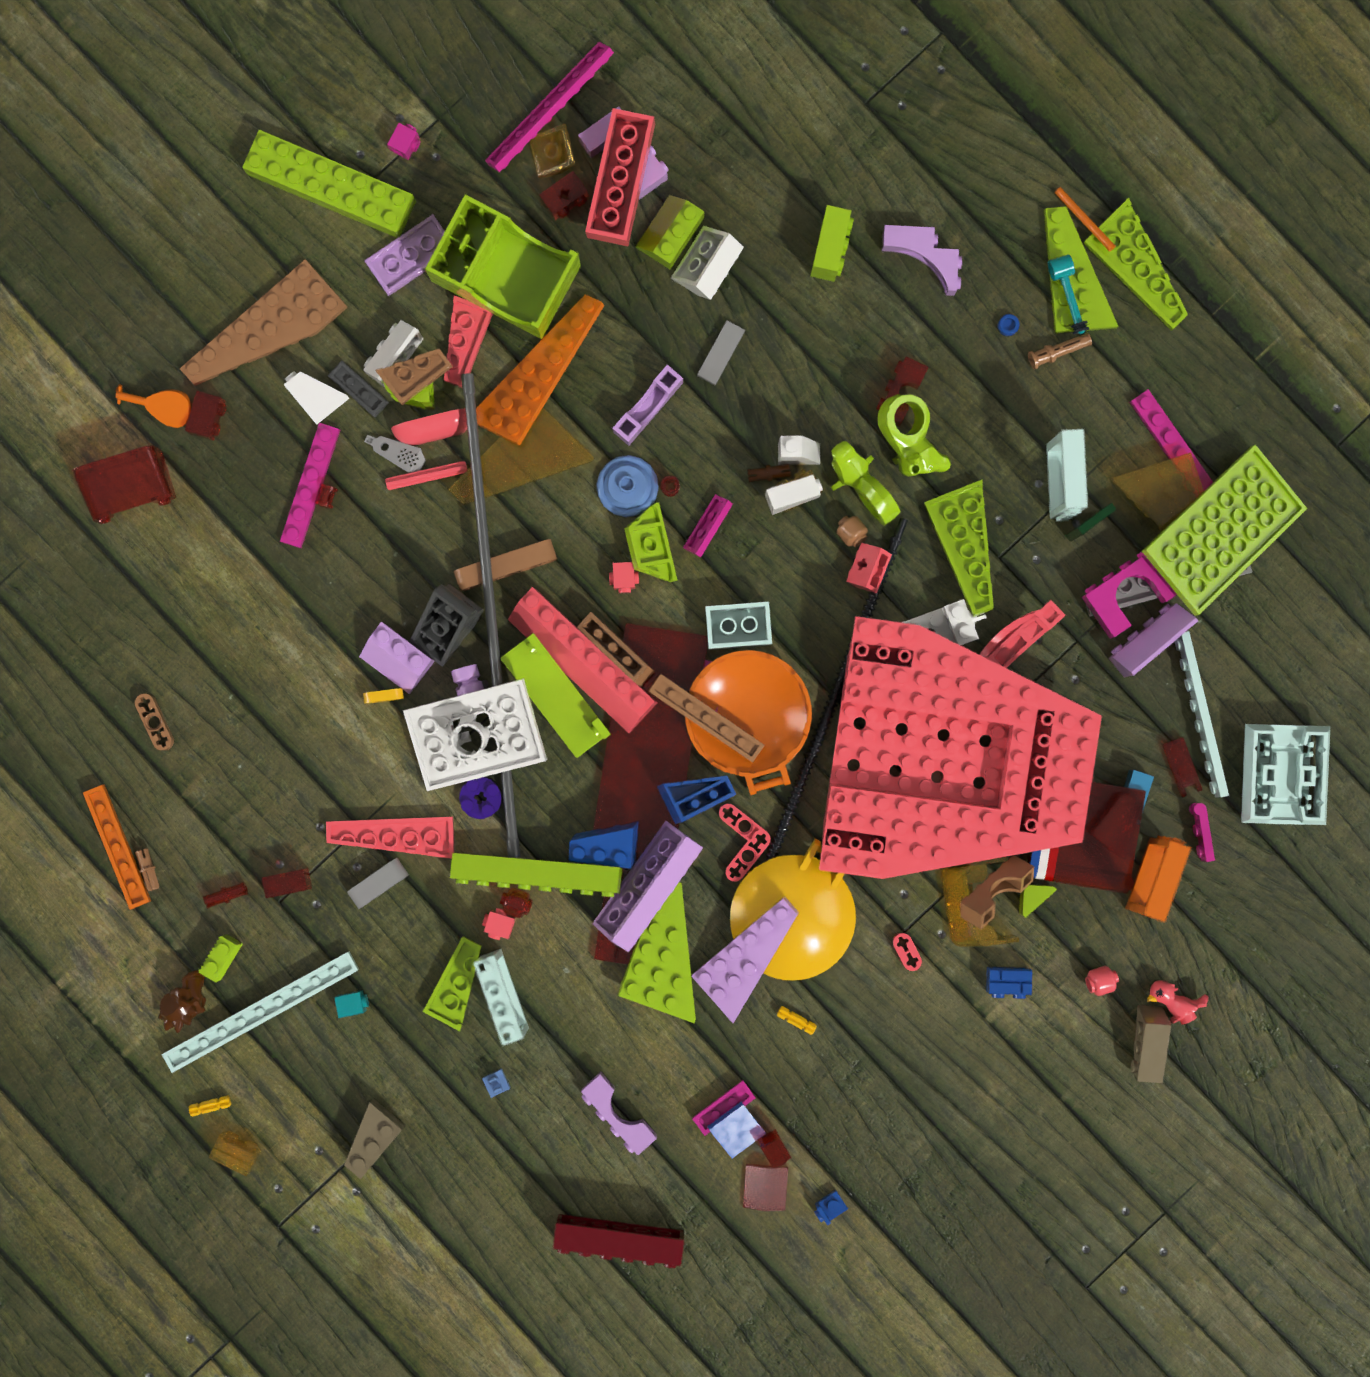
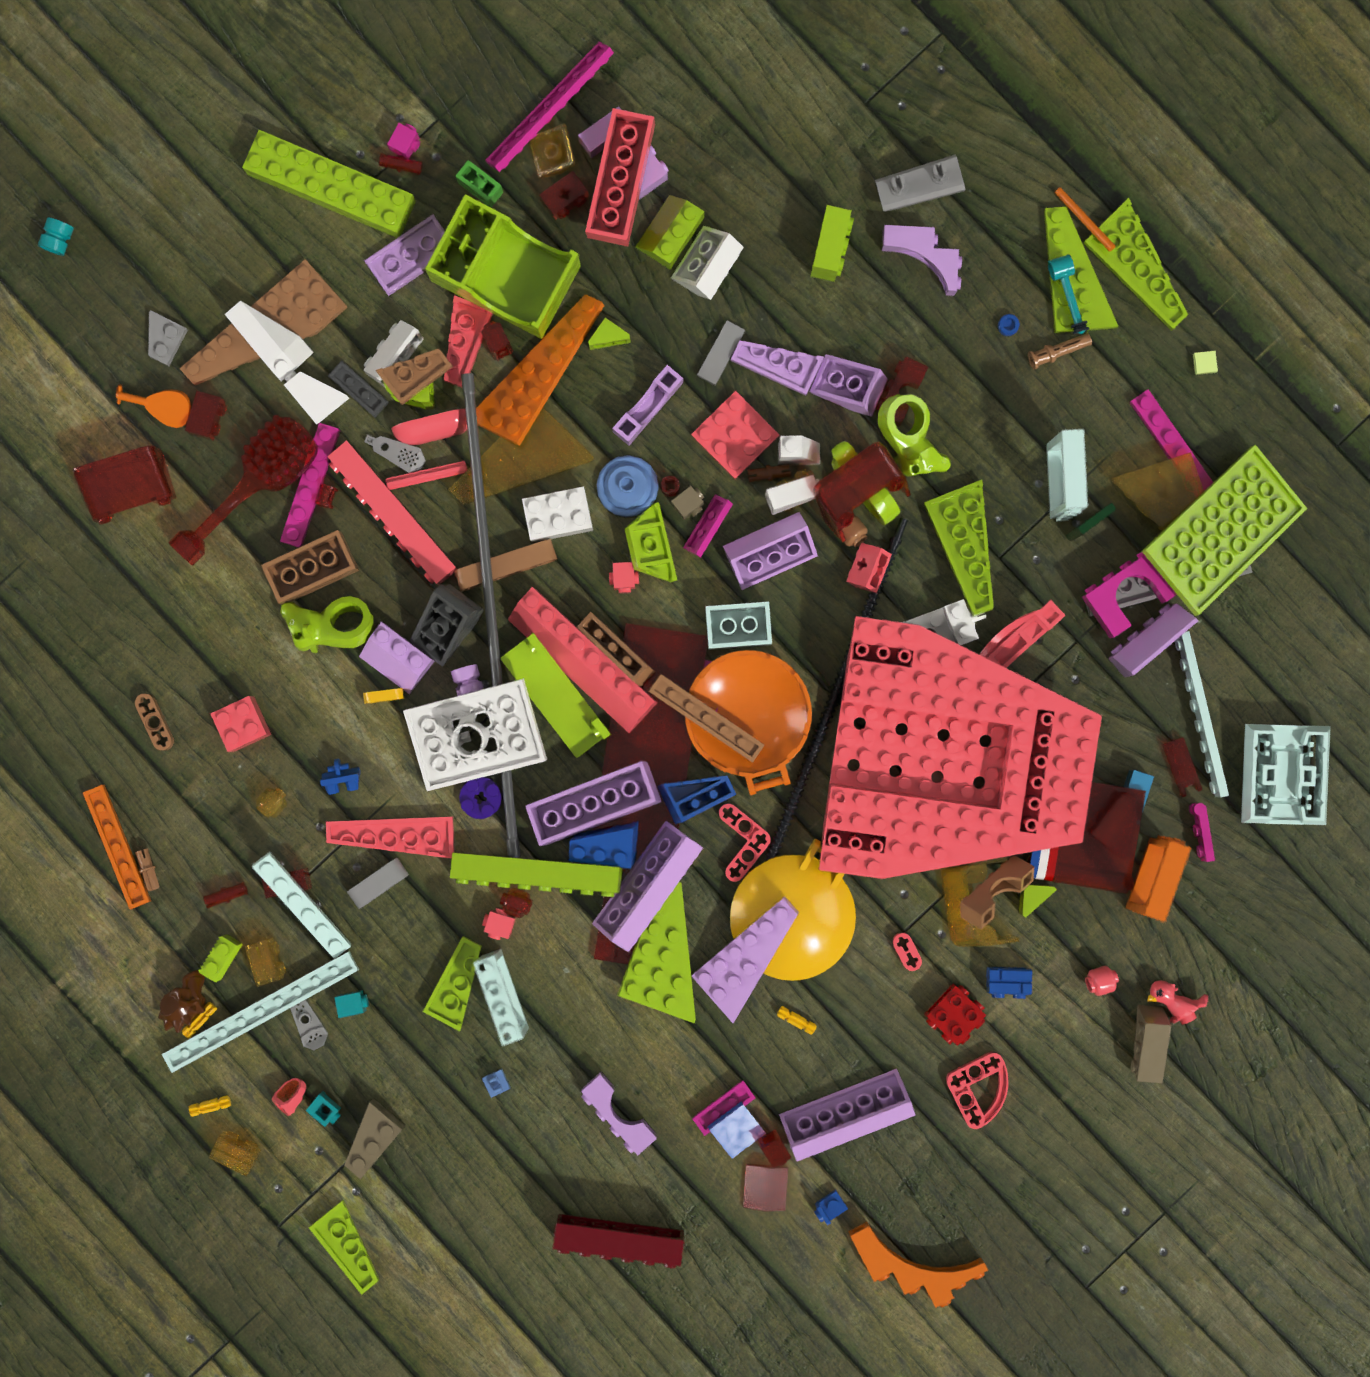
(55, 237): none -> teal wheel
(164, 338): none -> light grey wing
(199, 1020): none -> yellow axle
(240, 724): none -> coral brick
(265, 961): none -> clear yellow brick
(269, 463): none -> clear red piece
(271, 802): none -> clear yellow head
(276, 345): none -> white wedge
(289, 1095): none -> coral rock
(301, 905): none -> light aqua plate
(309, 1029): none -> light grey piece
(310, 567): none -> medium nougat brick
(315, 628): none -> lime animal
(317, 1112): none -> teal brick
(339, 774): none -> blue hips
(343, 1243): none -> lime wing
(392, 513): none -> coral brick
(400, 163): none -> clear red pin
(479, 184): none -> bright green brick
(496, 340): none -> clear red brick
(557, 514): none -> white brick
(593, 803): none -> lavender brick
(608, 335): none -> lime slope
(688, 502): none -> dark tan brick
(735, 435): none -> coral plate
(770, 550): none -> lavender slope
(778, 364): none -> lavender wing
(847, 1114): none -> lavender slope
(849, 384): none -> lavender slope
(855, 483): none -> clear red windscreen
(911, 1276): none -> orange arch
(921, 184): none -> light grey piece
(955, 1015): none -> red brick
(964, 1088): none -> coral beam
(1205, 362): none -> yellowish green tile

